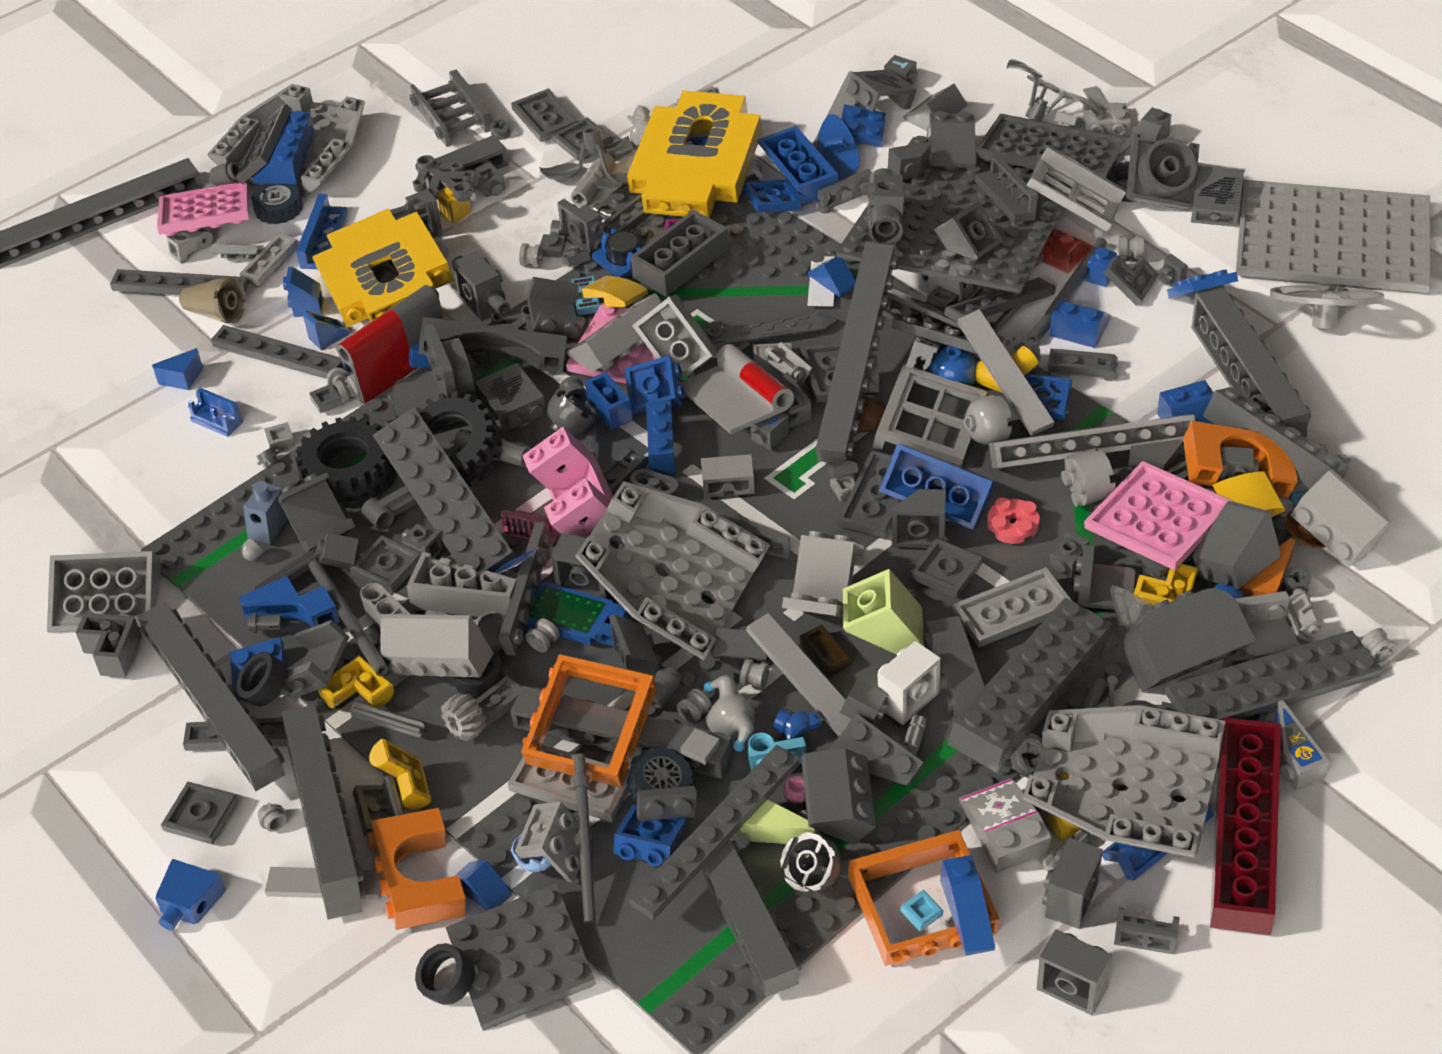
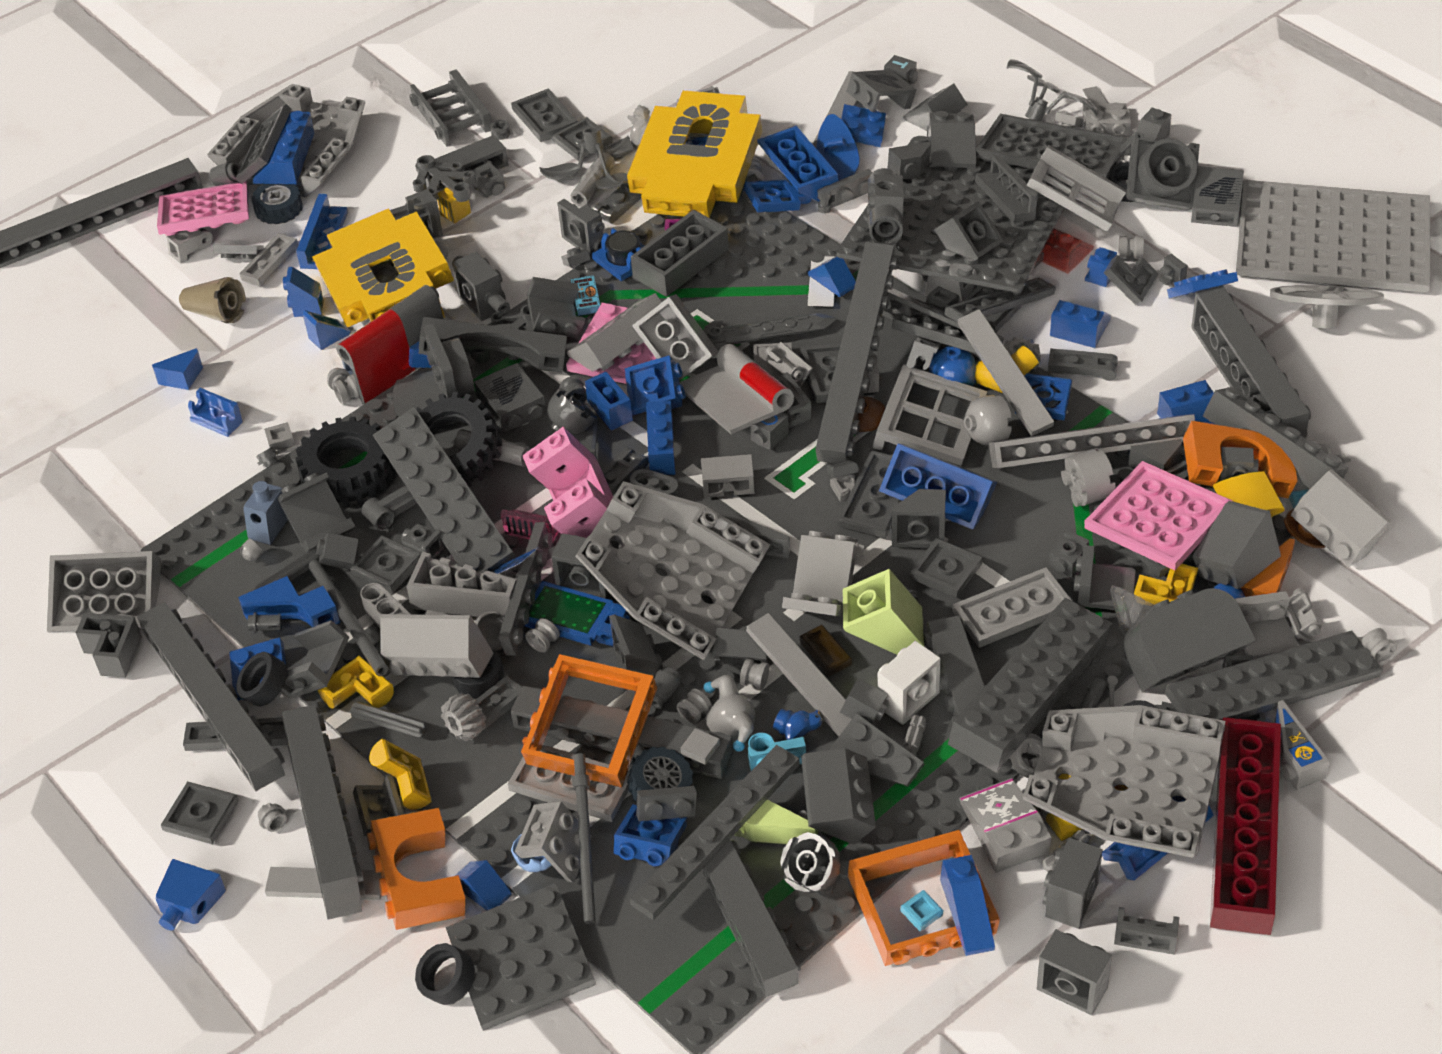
(161, 282): dark grey plate -> none
(275, 351): dark grey plate -> none
(325, 398): dark grey plate -> none
(531, 255): light grey wheel -> none
(553, 243): dark grey plate -> none
(615, 291): yellow slope -> none
(627, 216): dark grey plate -> none
(794, 790): bright pink plate -> none
(1013, 533): coral plate -> none
(1066, 292): dark grey piece -> none
(1296, 578): dark grey wheel -> none

